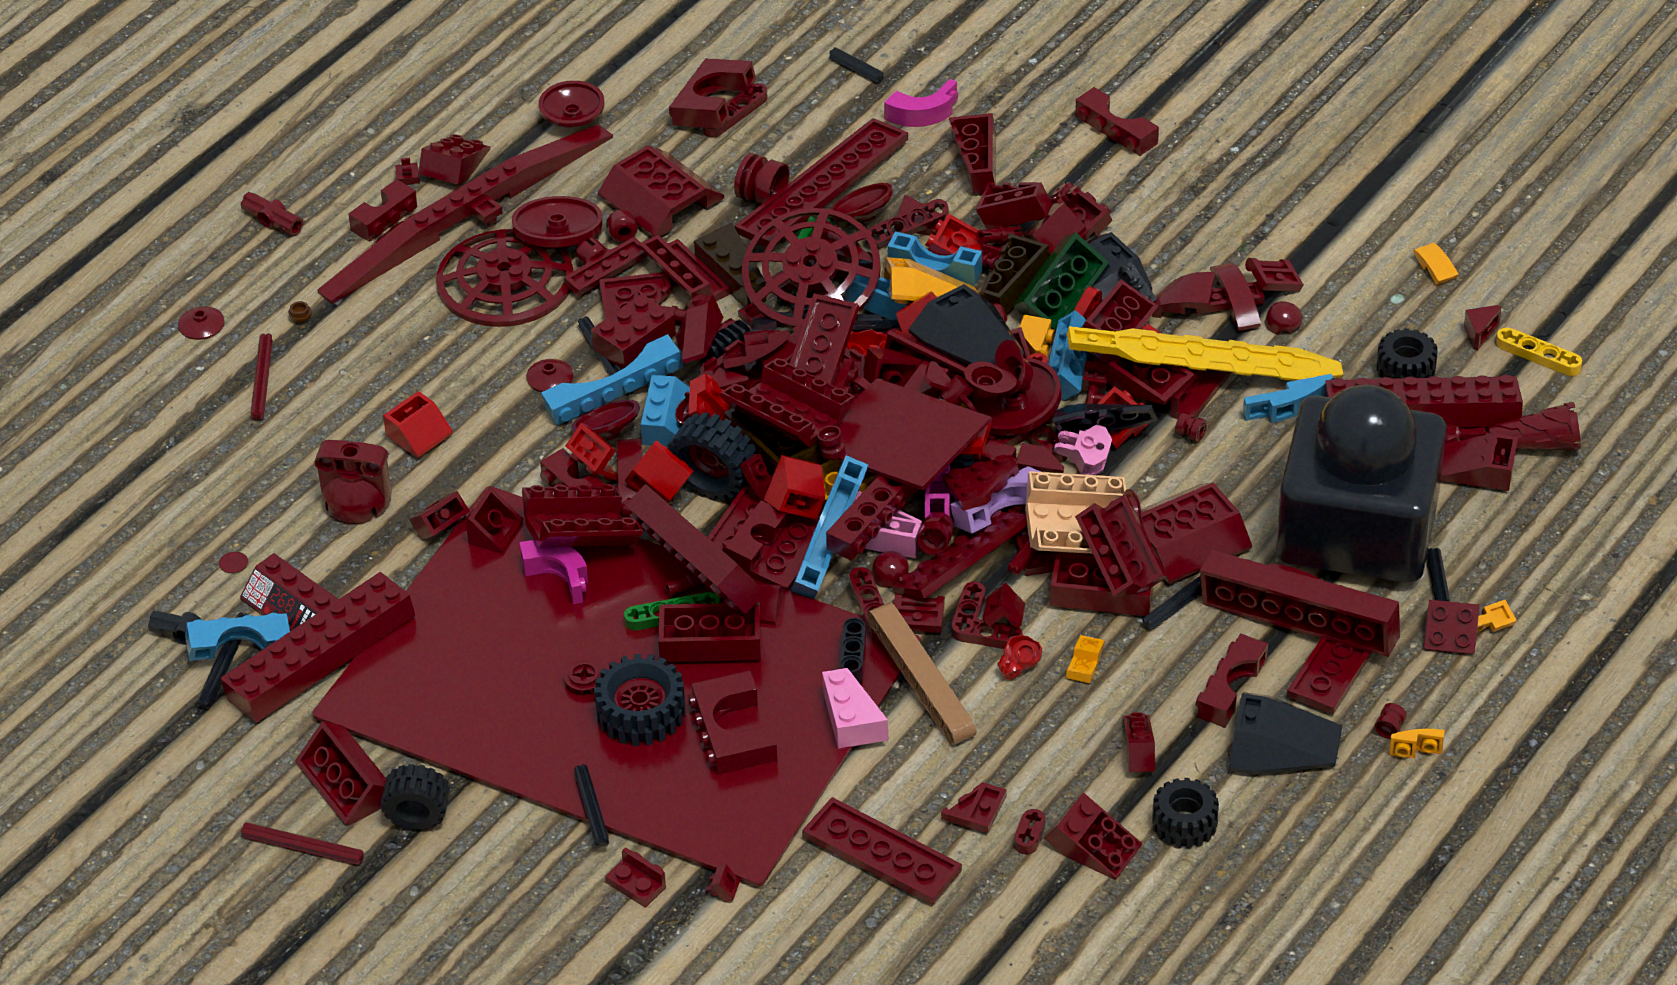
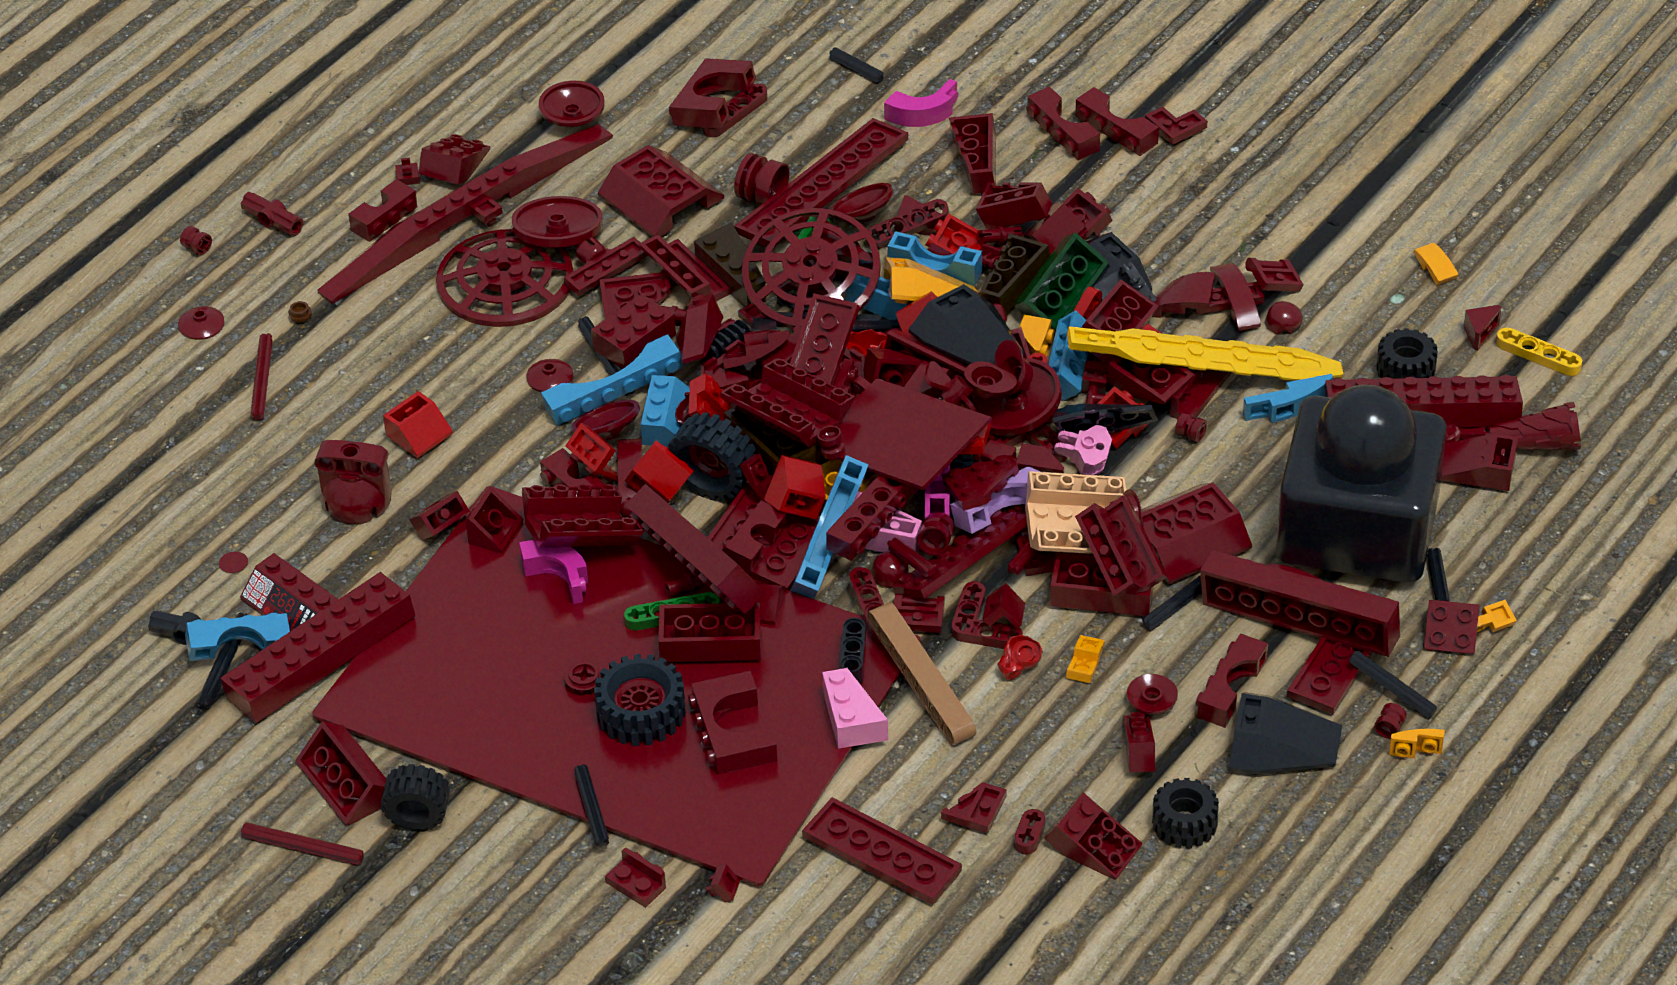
(198, 241): none -> dark red wheel
(621, 226): dark red head -> none
(911, 557): none -> dark red axle
(1062, 194): dark red piece -> none
(1076, 138): none -> dark red arch
(1152, 693): none -> dark red dish
(1178, 128): none -> dark red plate
(1393, 684): none -> black axle

